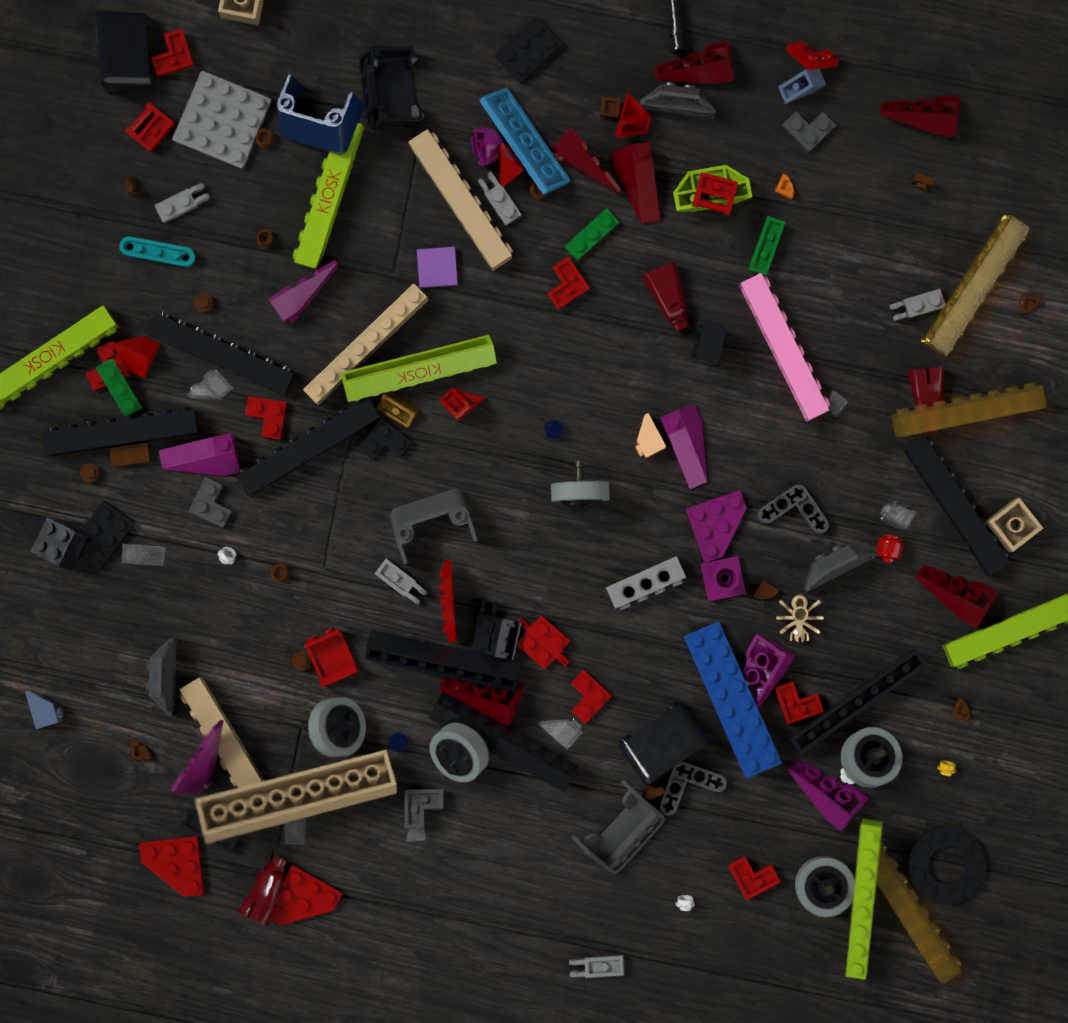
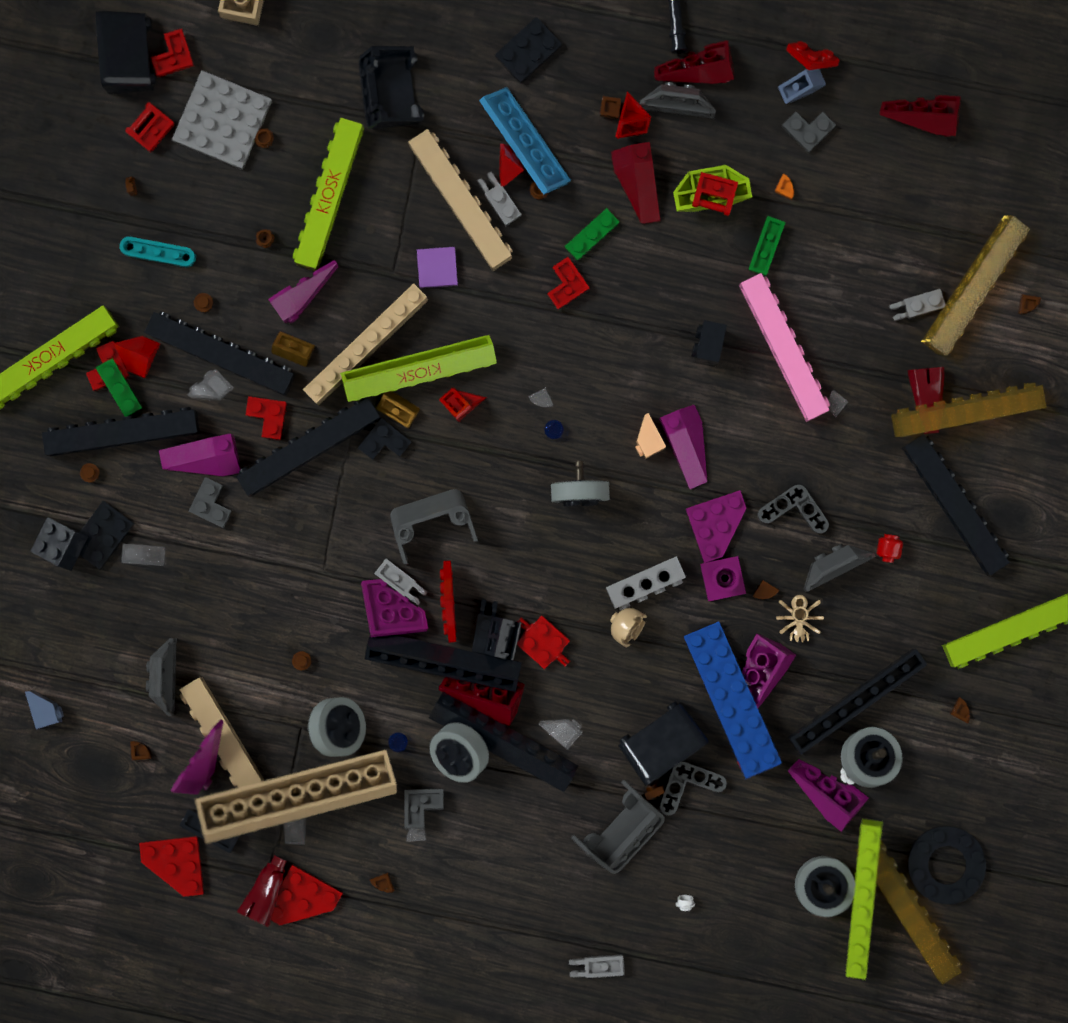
(130, 454): reddish brown tile -> none
(180, 203): light grey hinge -> none
(227, 555): white plate -> none
(279, 572): reddish brown plate -> none
(292, 349): none -> pearl gold slope
(327, 135): dark blue windscreen -> none
(331, 657): red panel -> none
(383, 883): none -> reddish brown tile
(390, 611): none -> magenta plate
(487, 145): magenta cylinder -> none
(541, 399): none -> clear tile
(574, 153): dark red wedge -> none
(594, 696): red plate -> none
(627, 625): none -> tan cylinder
(667, 291): dark red piece -> none
(750, 882): red plate -> none
(795, 708): red plate -> none
(897, 515): clear hinge -> none
(922, 182): reddish brown plate -> none
(946, 768): yellow plate -> none
(966, 600): dark red wedge -> none
(1013, 525): tan brick -> none

